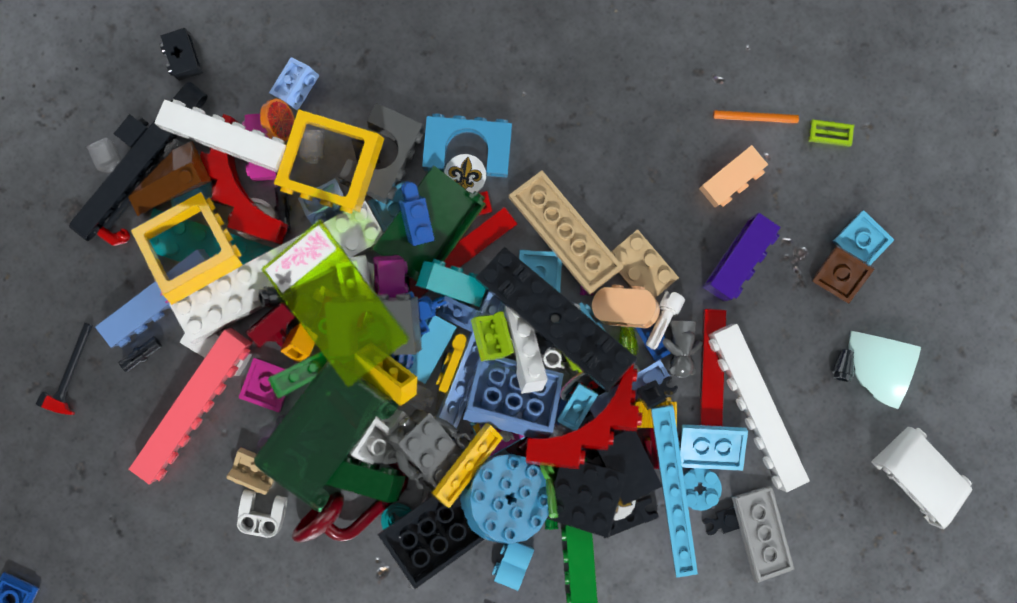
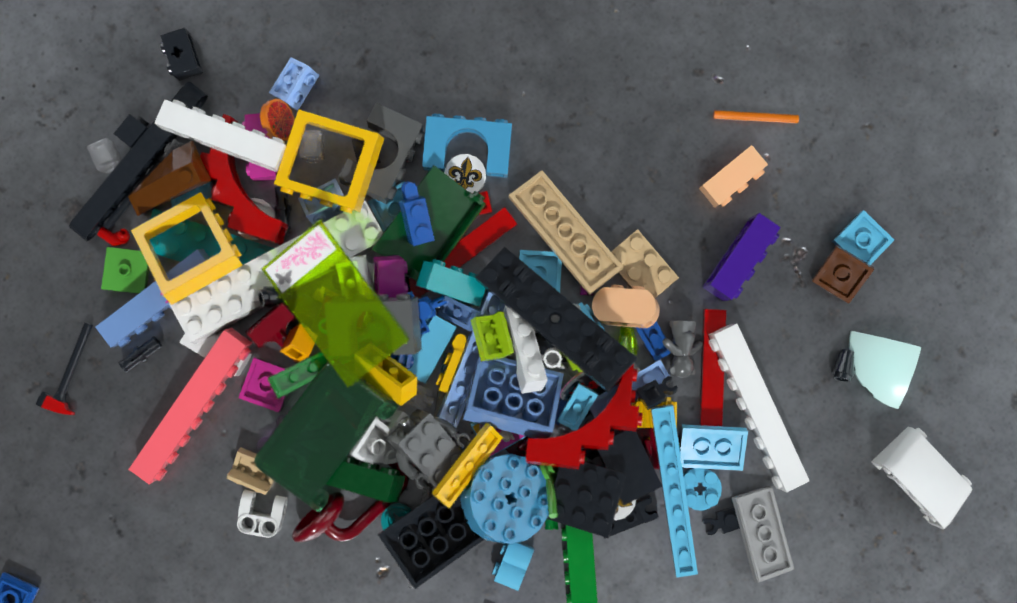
(125, 271): none -> bright green plate
(669, 307): white piece -> none
(813, 131): lime tile -> none

